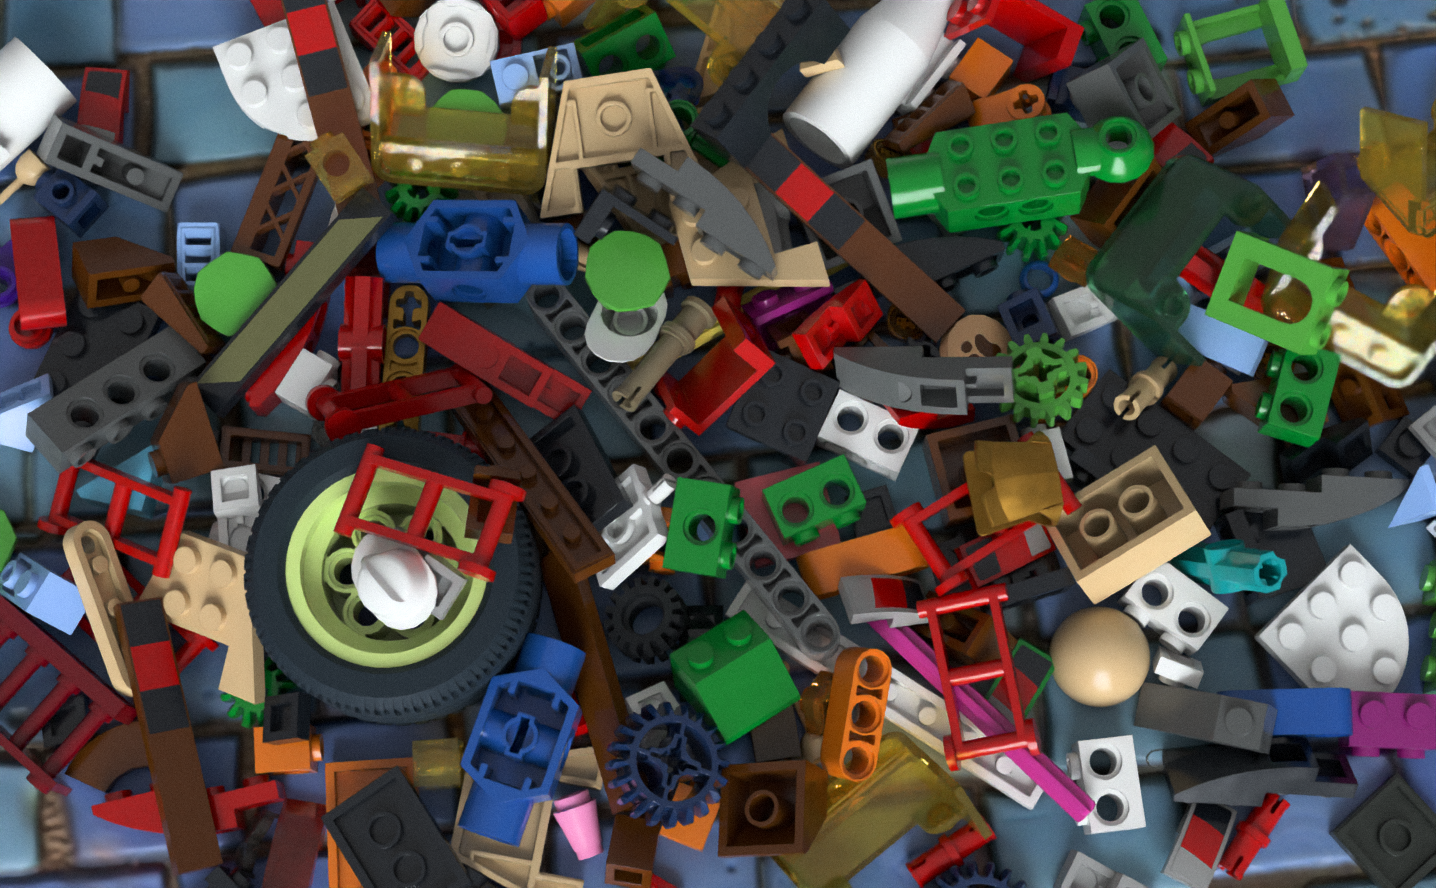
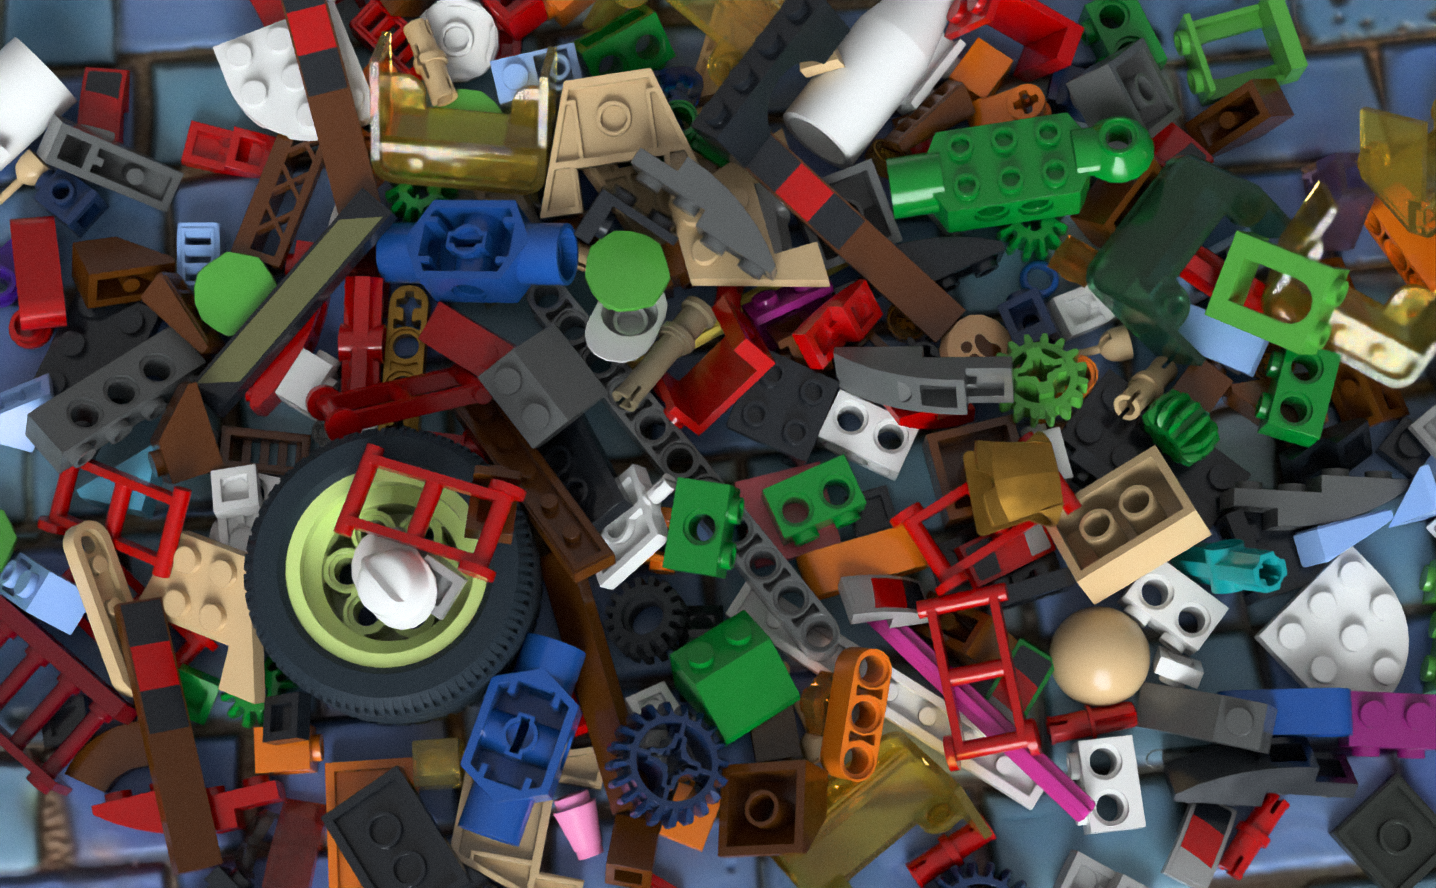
(199, 692): none -> green plate
(227, 151): none -> red slope
(338, 186): clear yellow brick -> none
(430, 62): none -> tan pin
(543, 385): none -> dark grey slope
(1090, 722): none -> red axle
(1113, 345): none -> tan hinge
(1181, 427): none -> green gear
(1330, 540): none -> light blue slope

